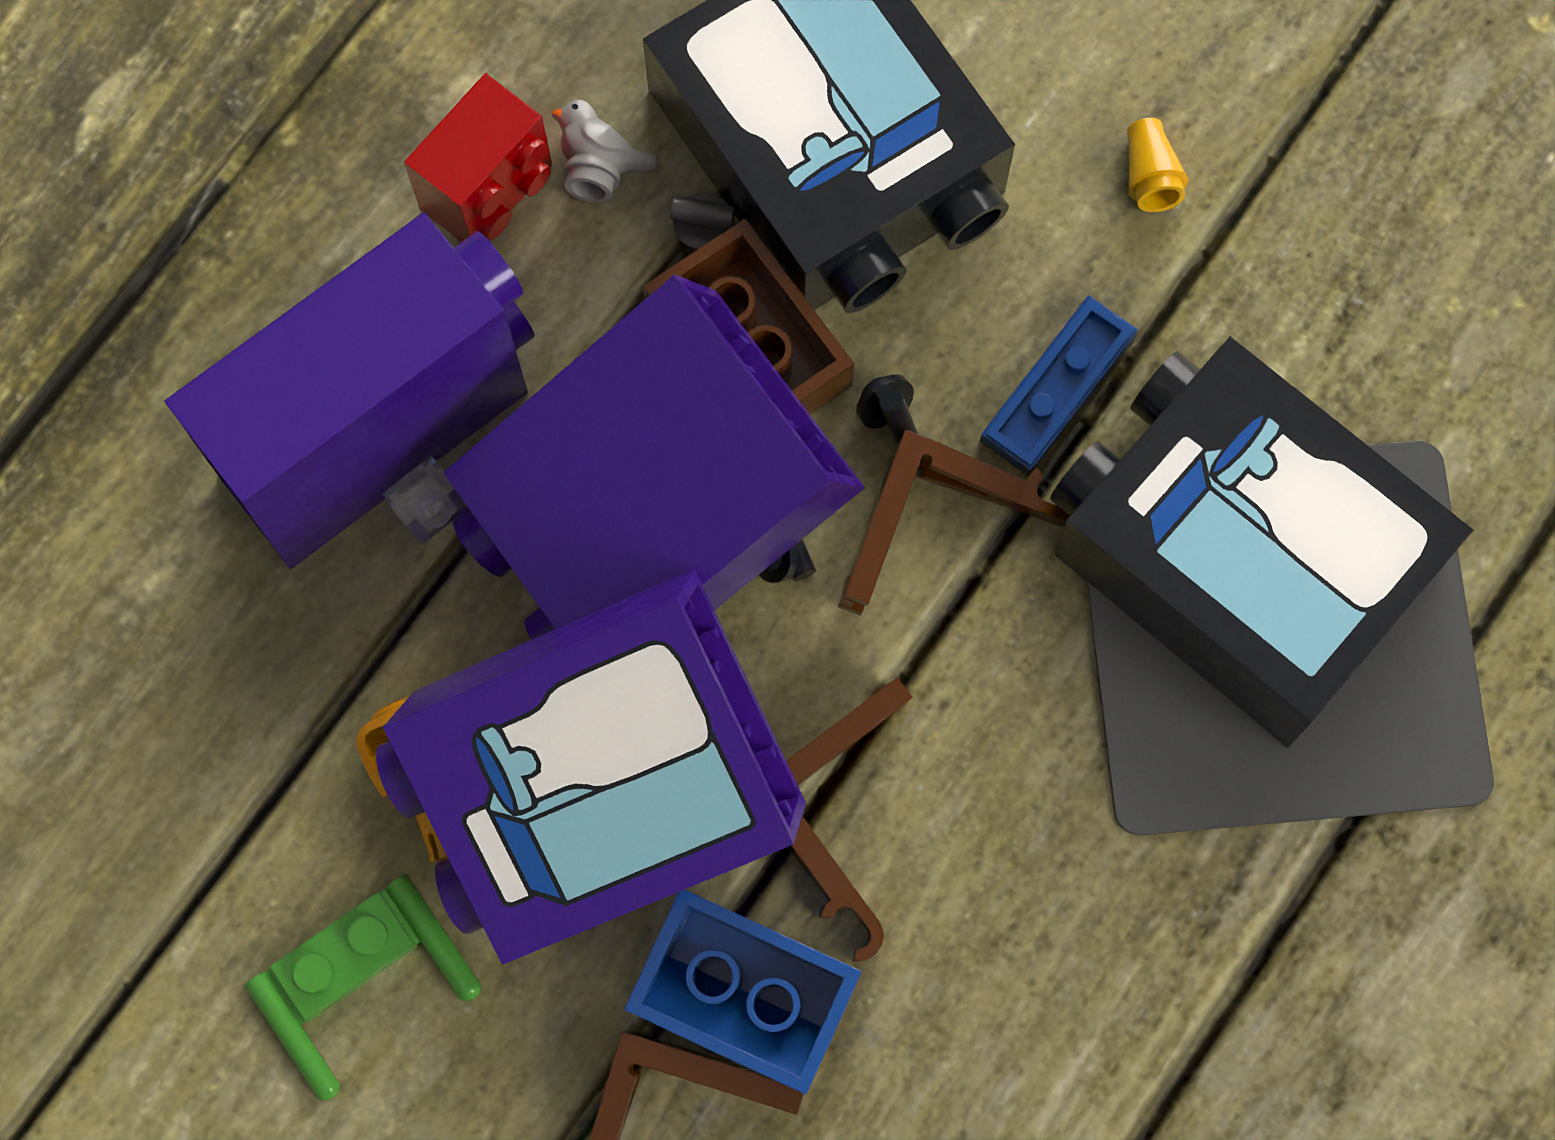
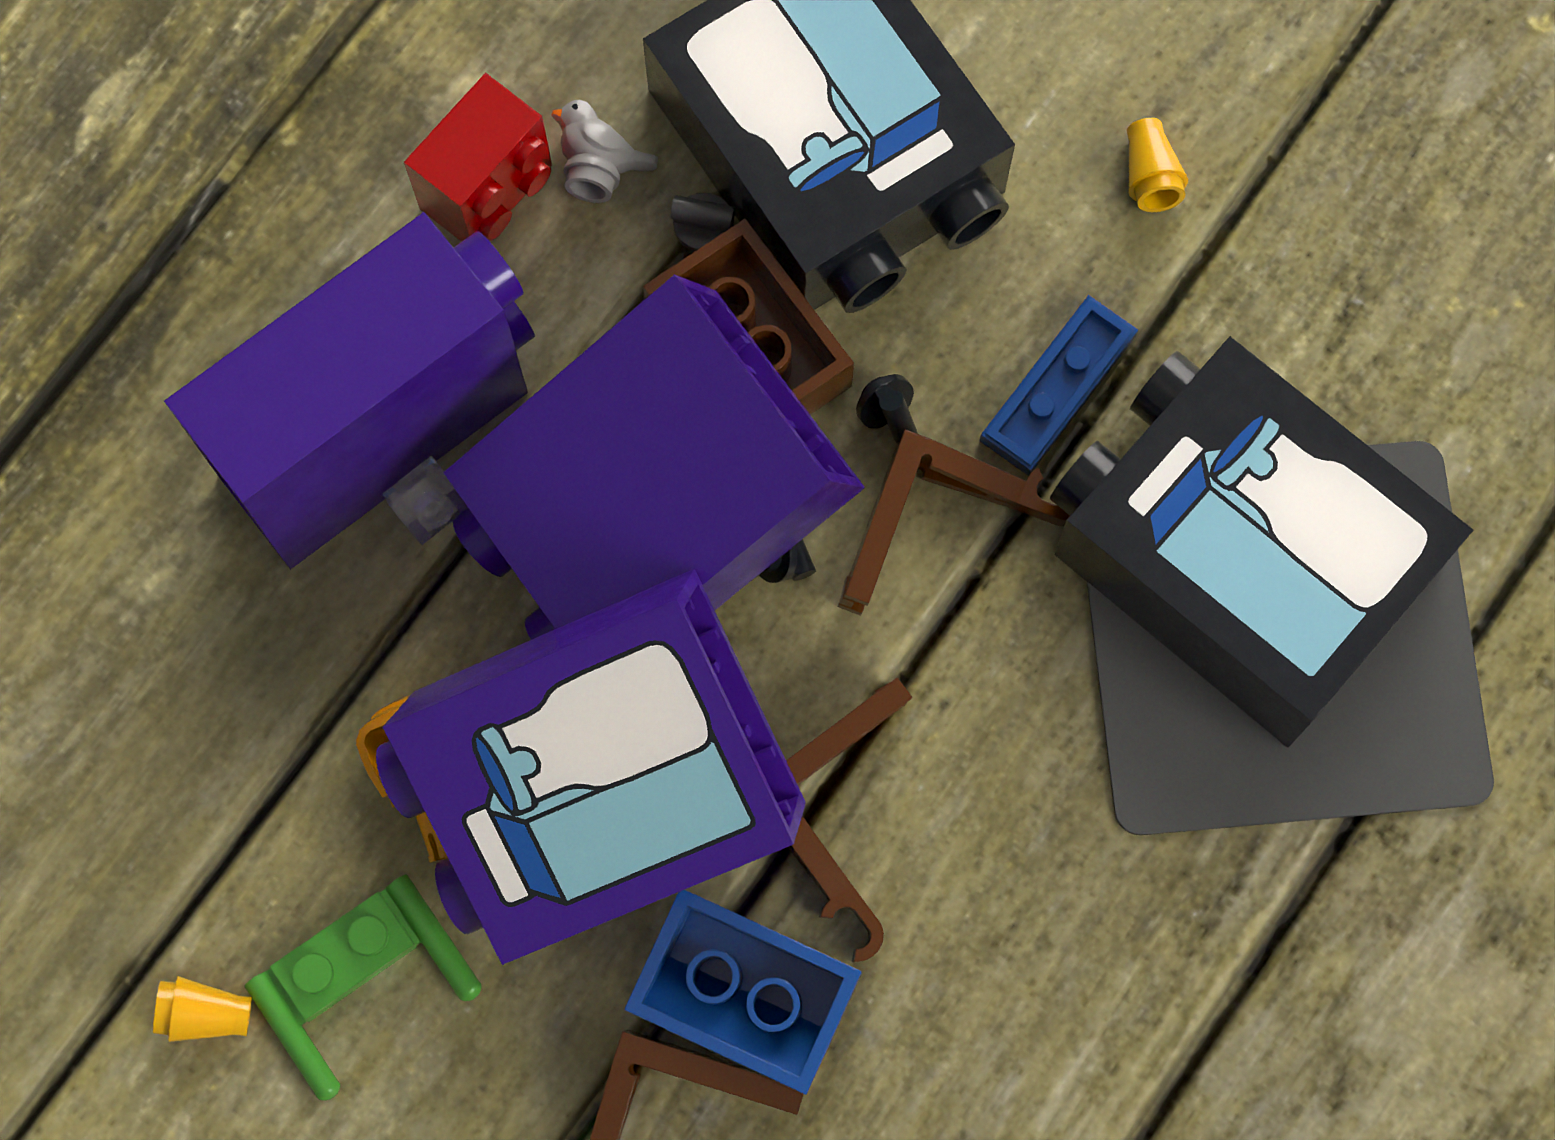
(199, 1011): none -> yellow cone

